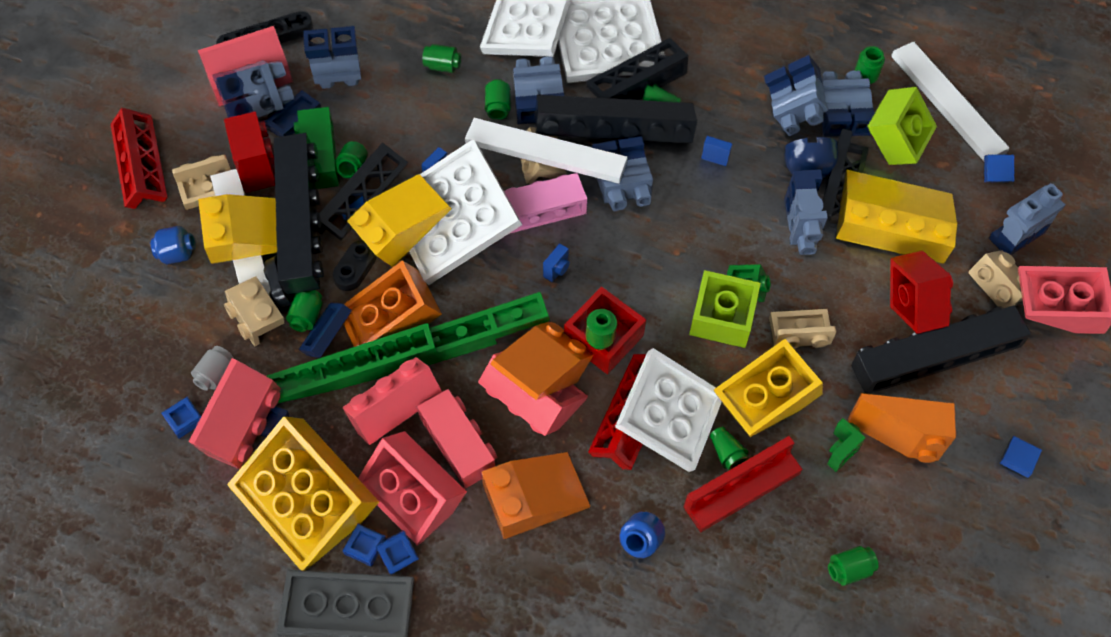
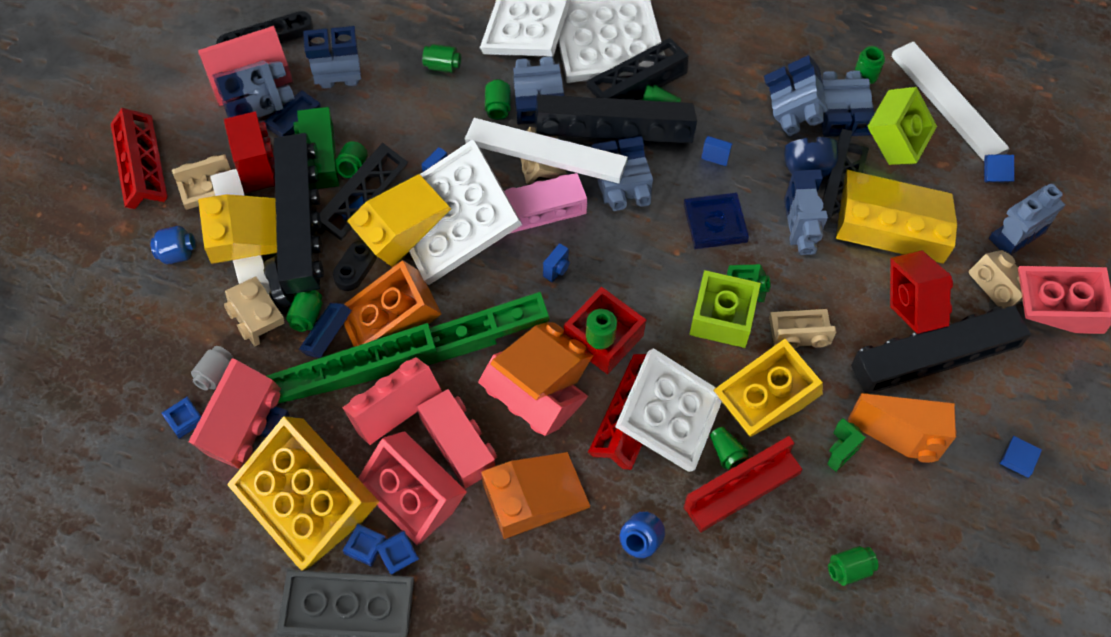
(716, 220): none -> clear blue tile

